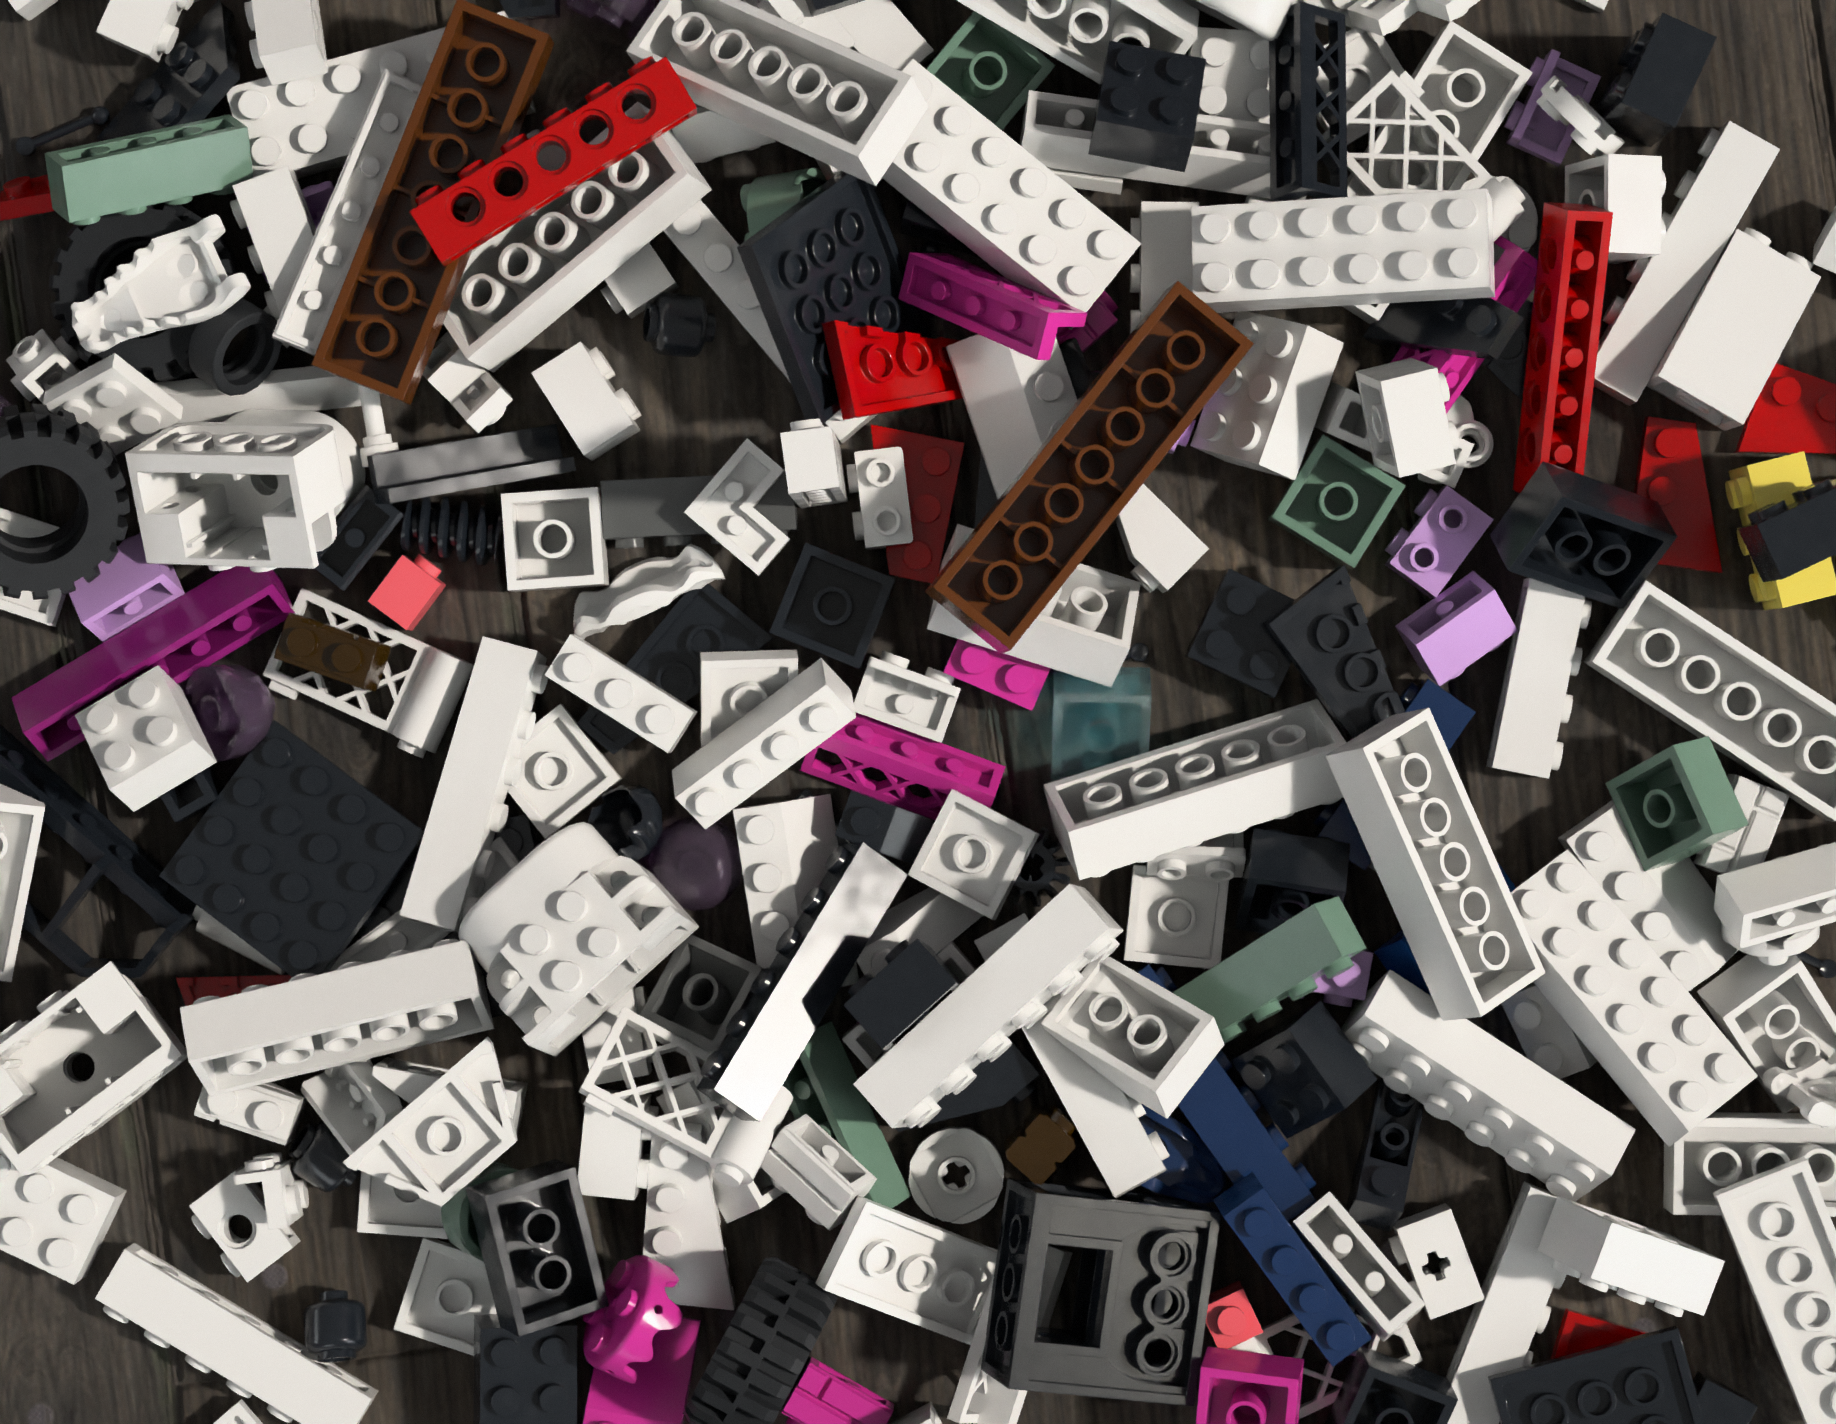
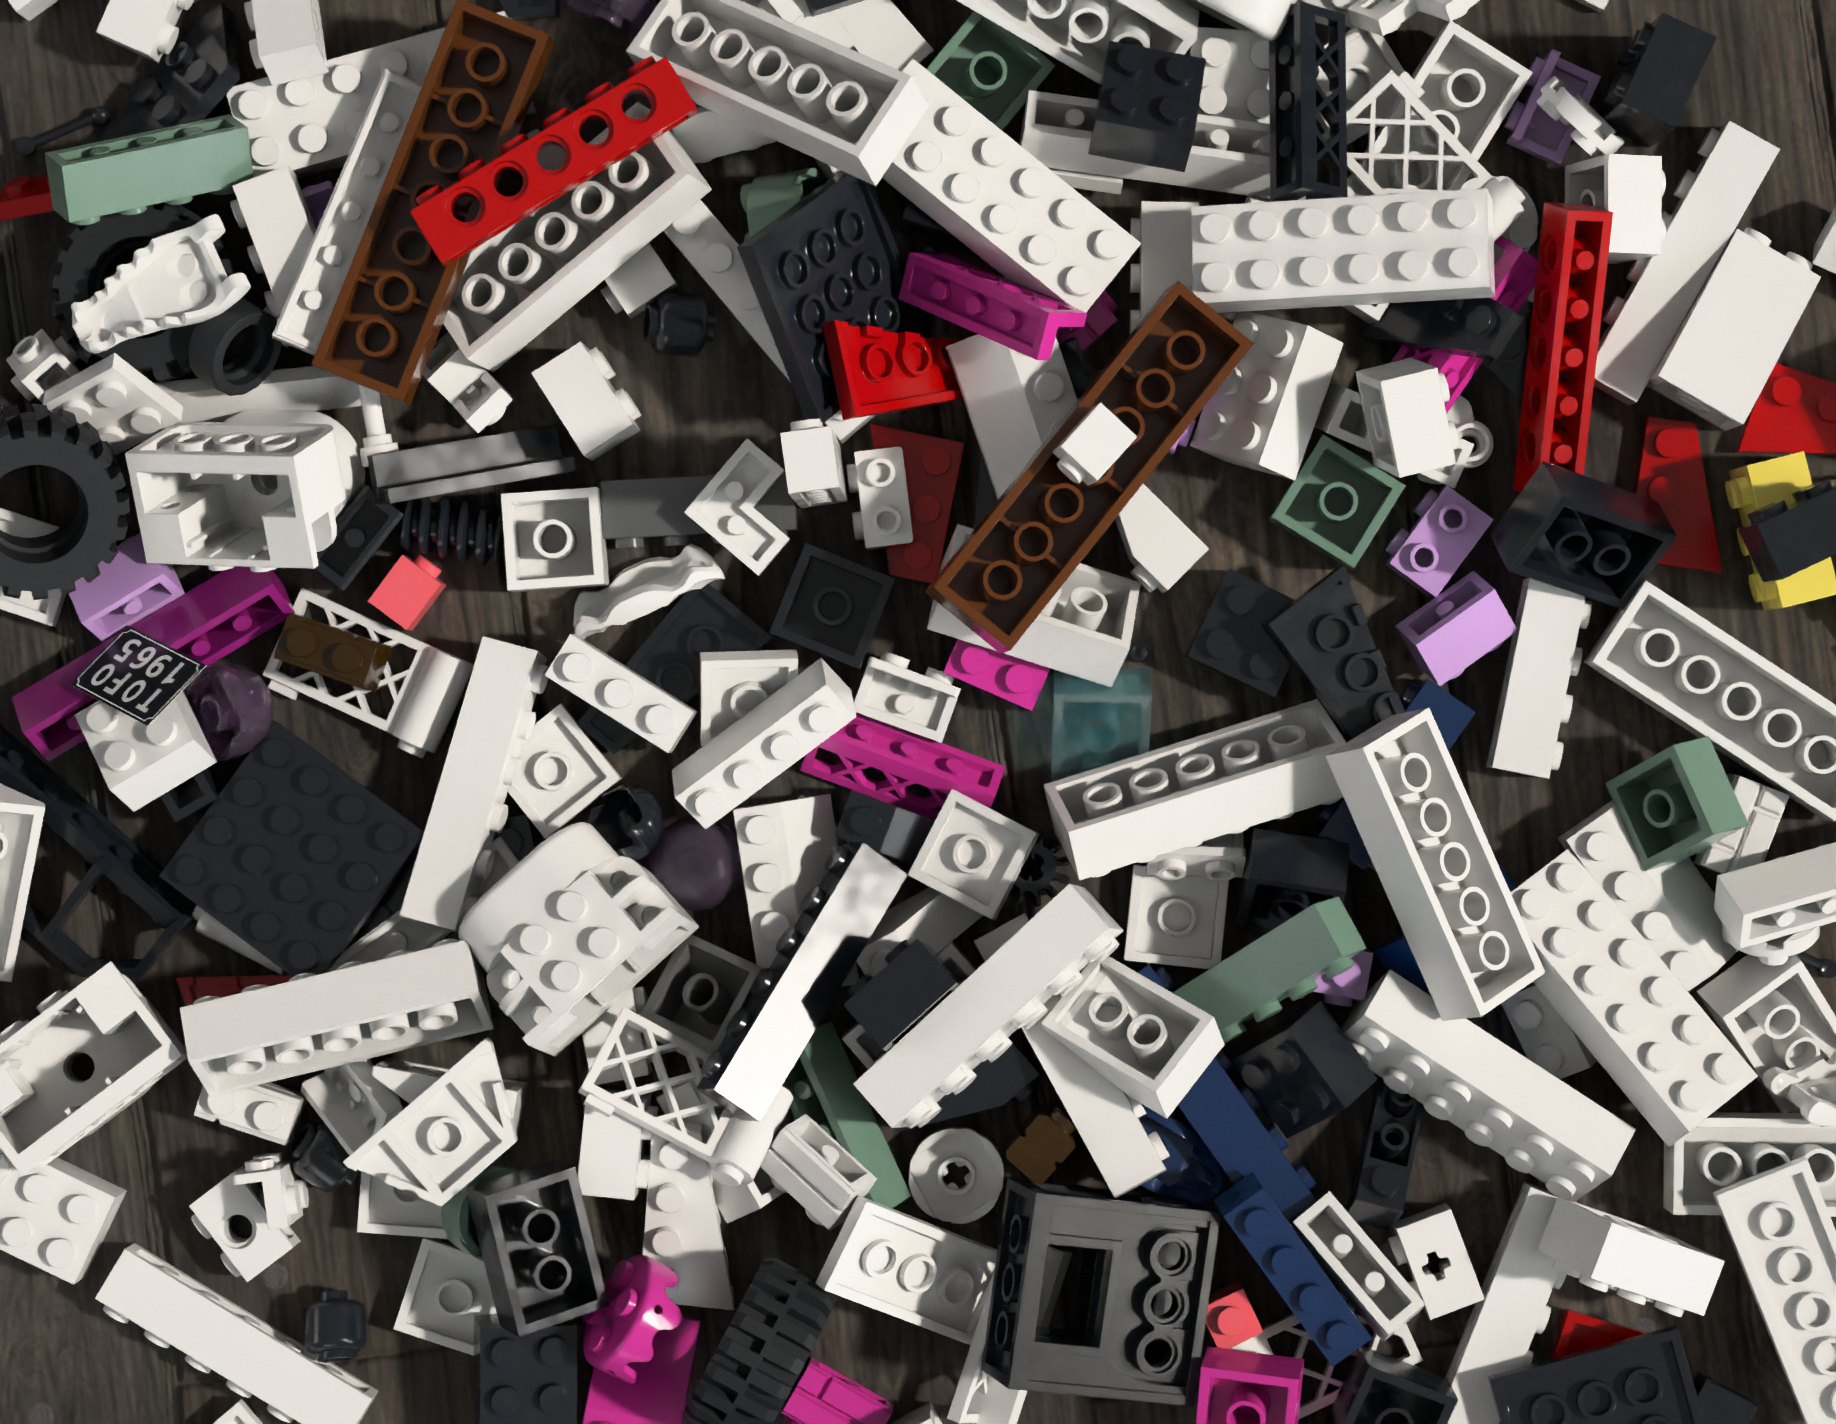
(138, 675): none -> black sticker
(1093, 445): none -> white brick

